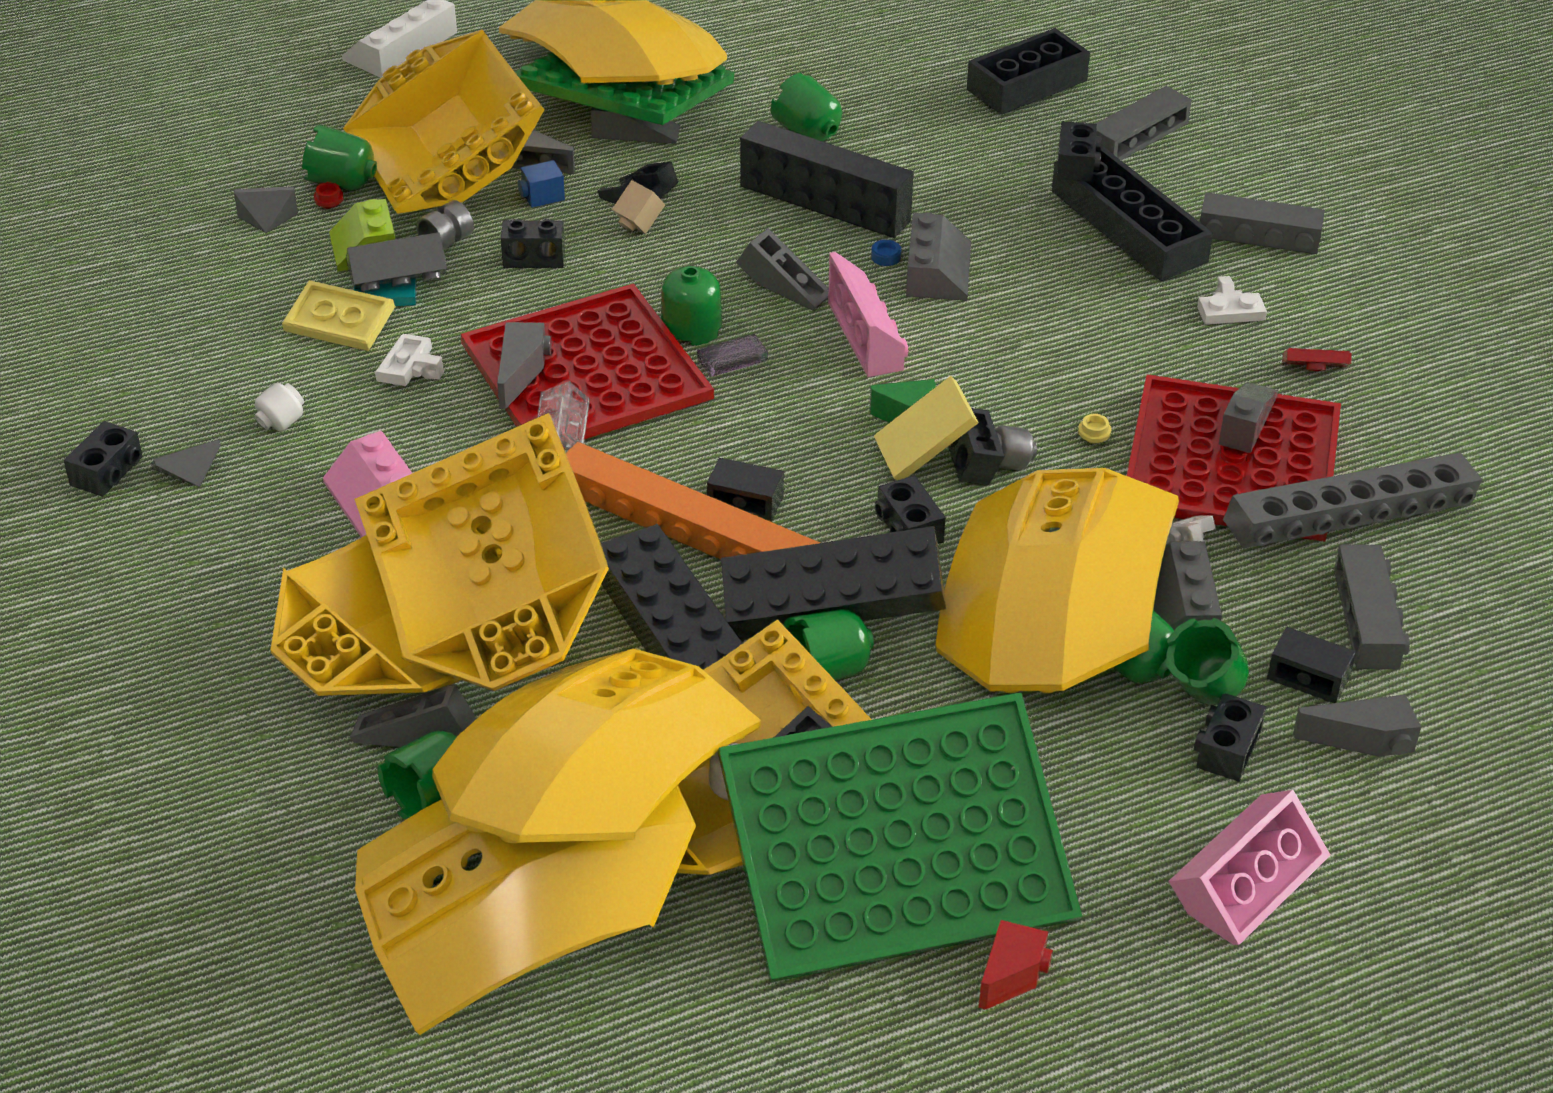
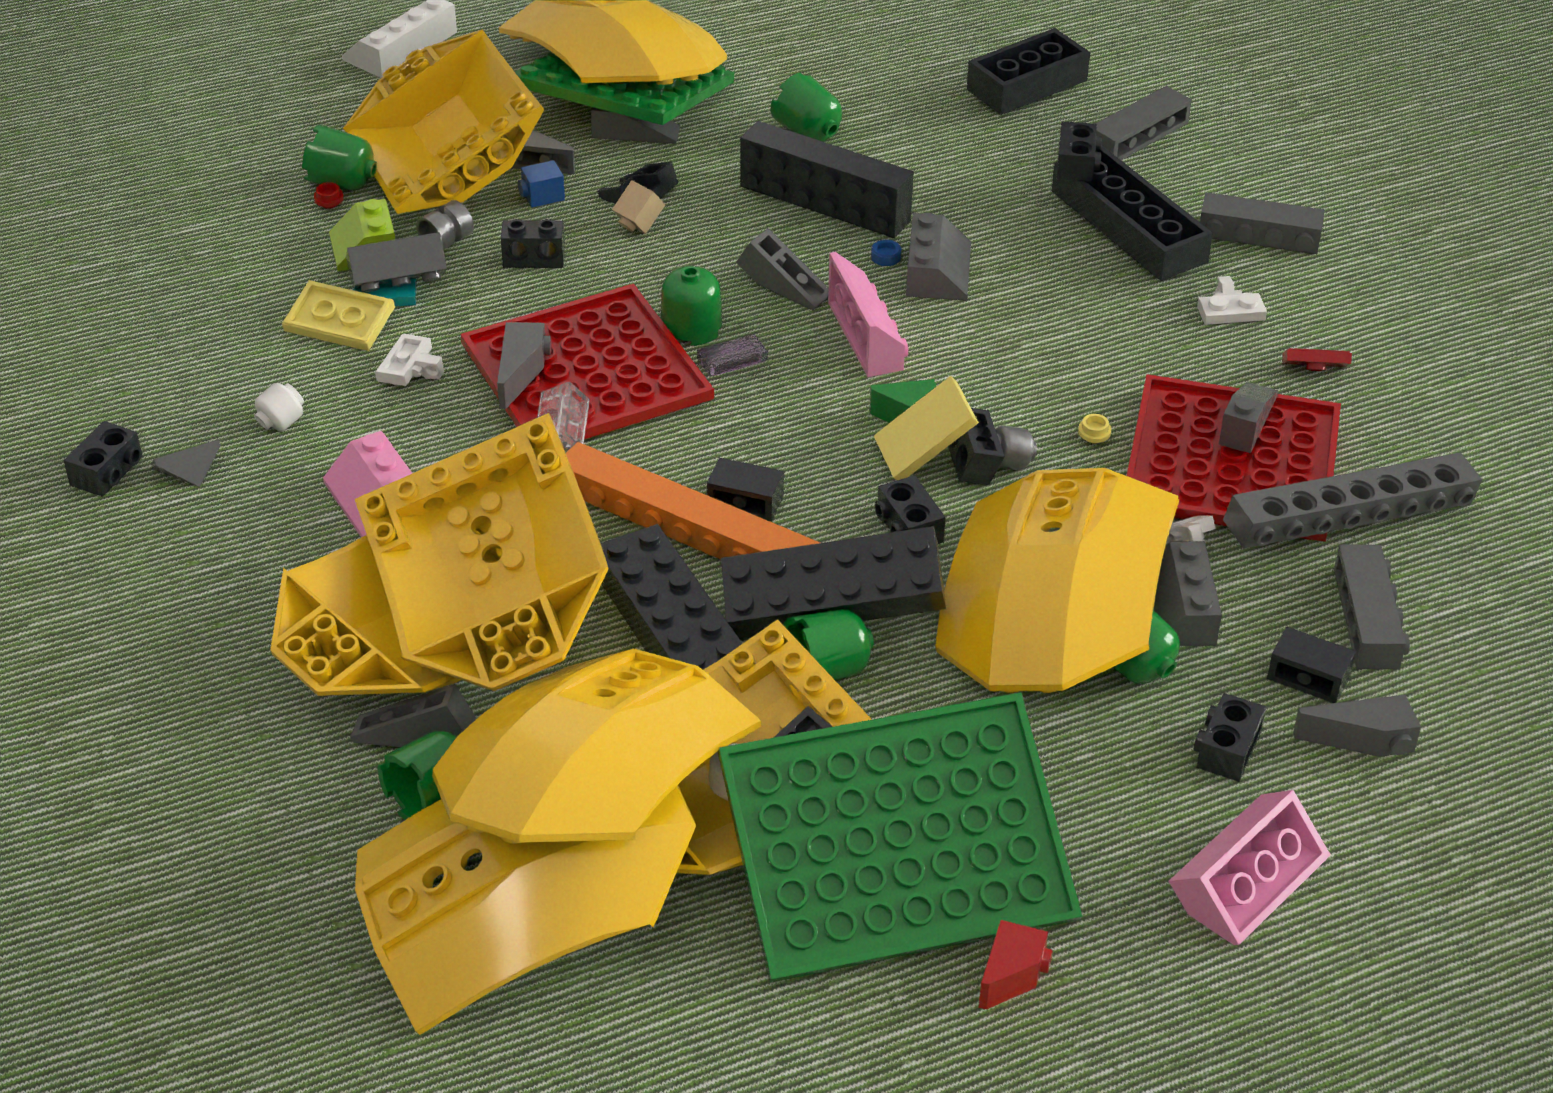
(266, 206): dark grey slope -> none
(1207, 660): green cylinder -> none

